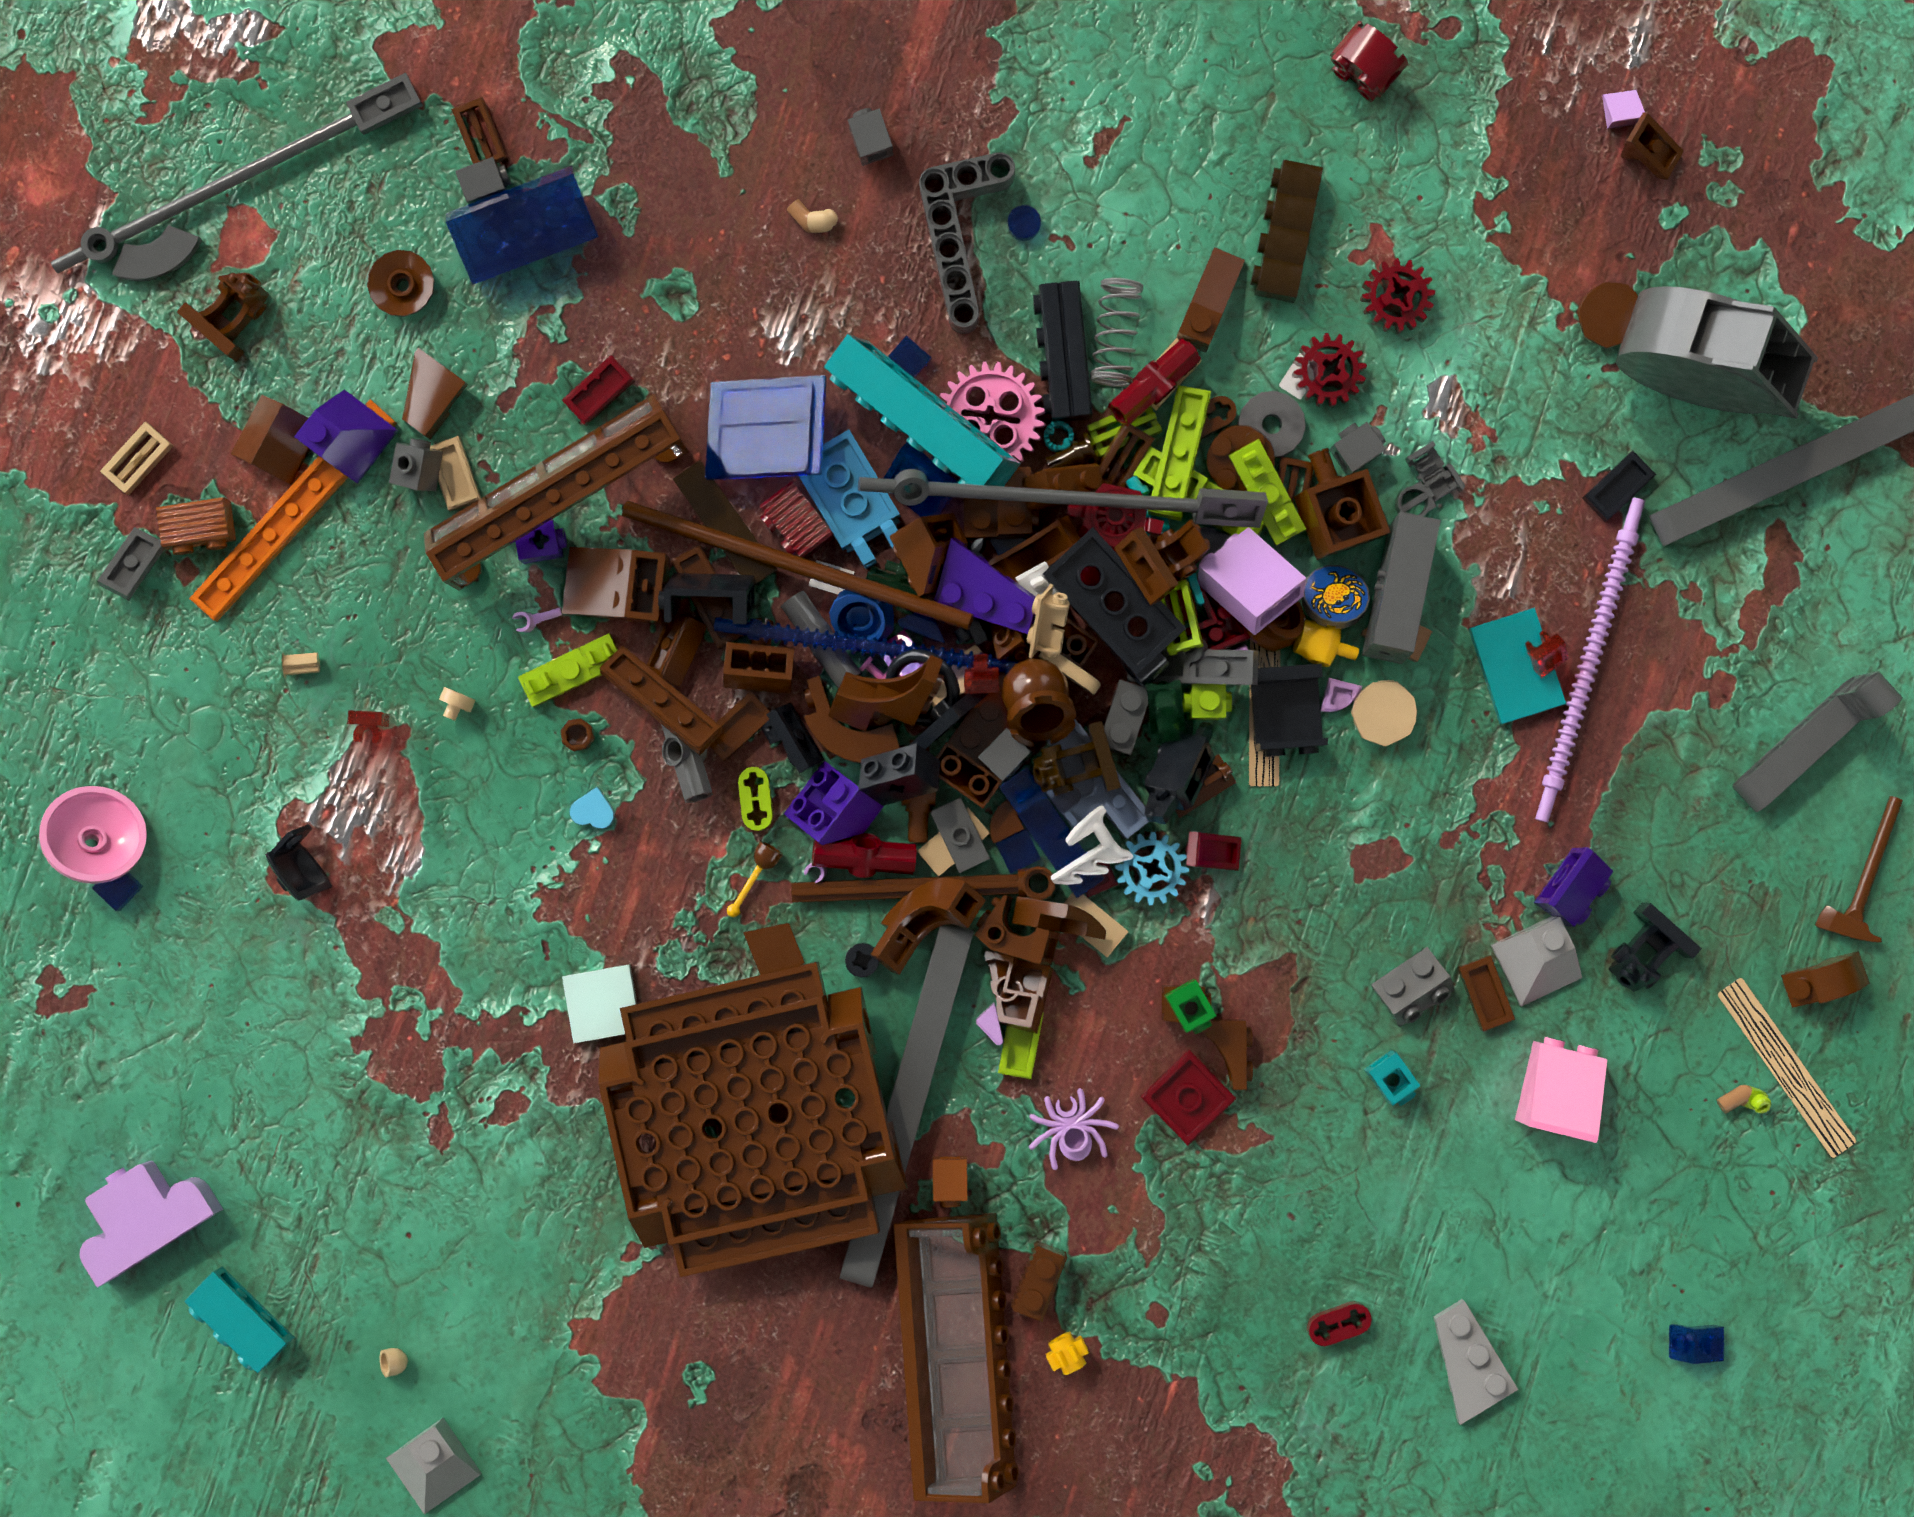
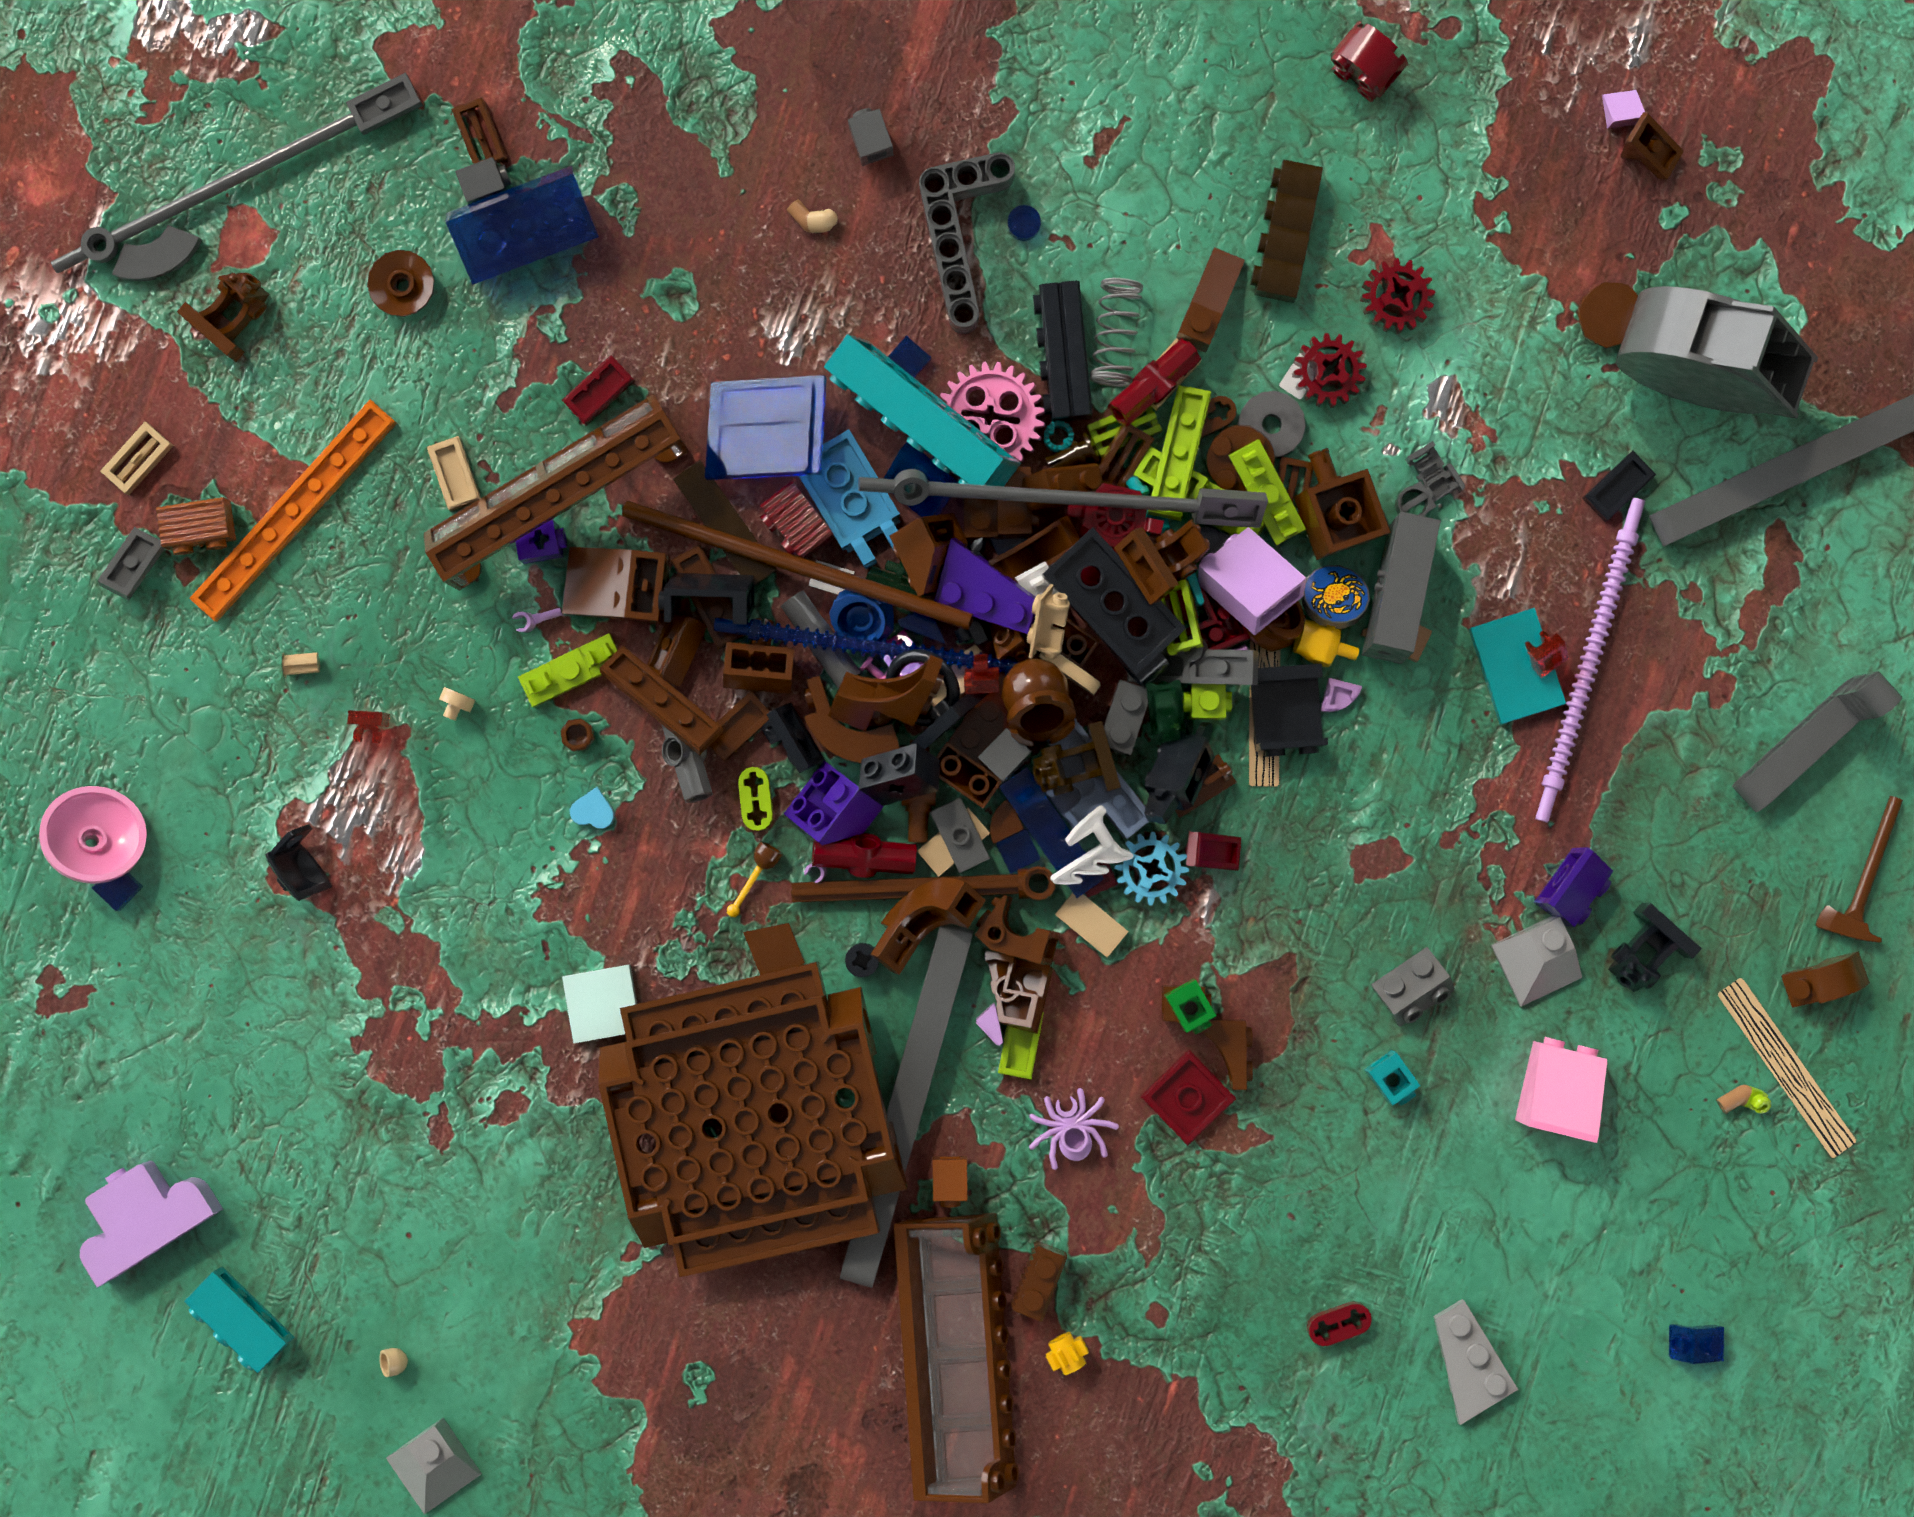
(270, 440): reddish brown slope -> none
(346, 435): dark purple slope -> none
(416, 465): dark grey brick -> none
(430, 394): reddish brown slope -> none
(1056, 917): reddish brown slope -> none
(1358, 447): dark grey brick -> none
(1384, 712): tan hat -> none
(1485, 993): reddish brown tile -> none

